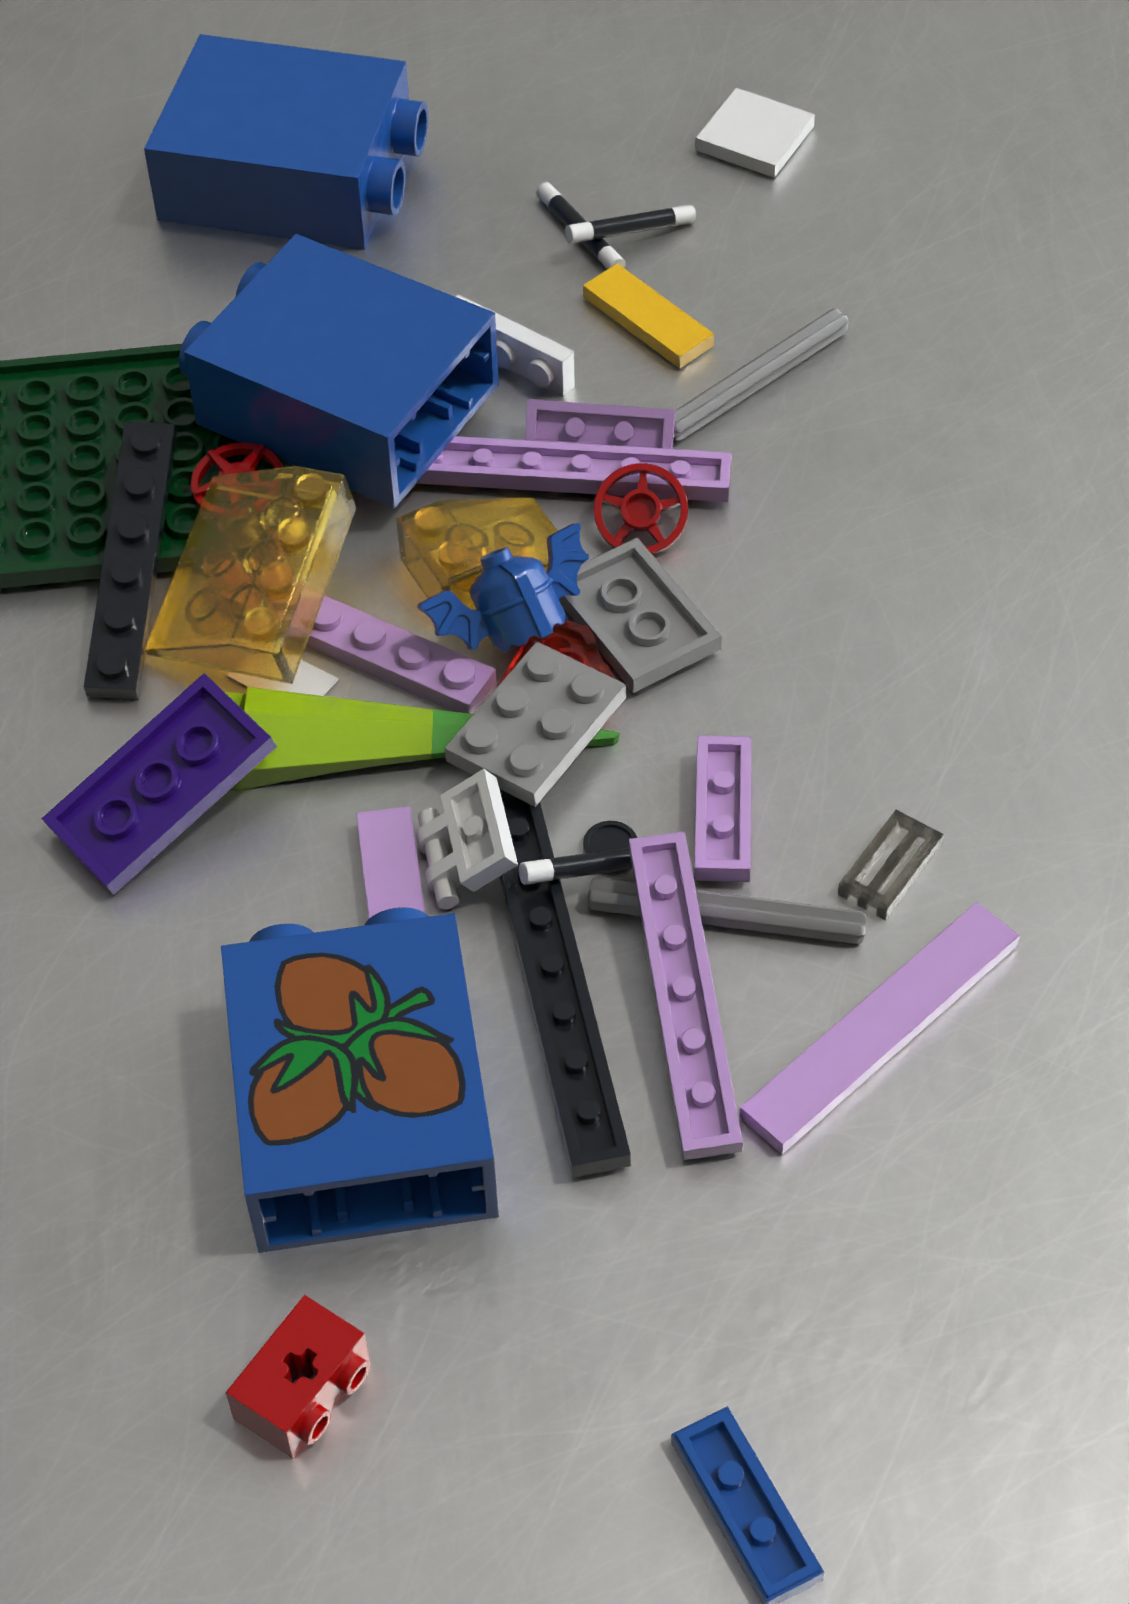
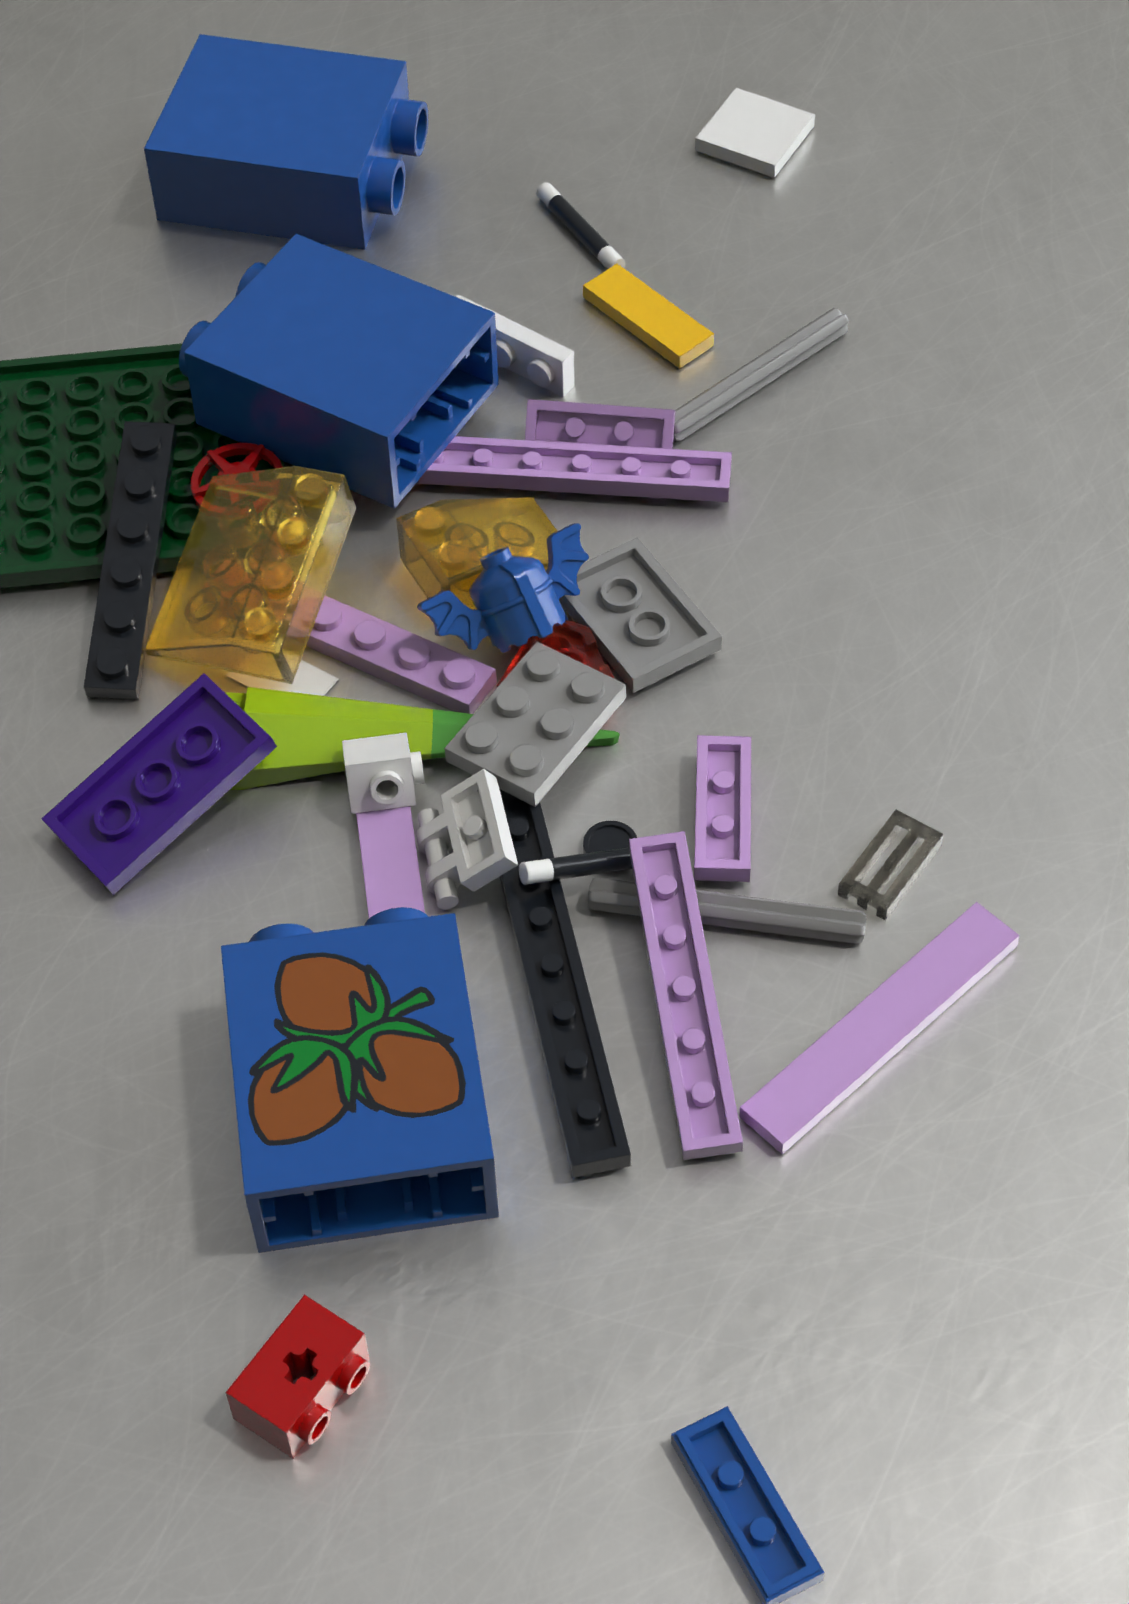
(381, 772): none -> white brick
(630, 224): black bar -> none
(641, 507): red wheel -> none

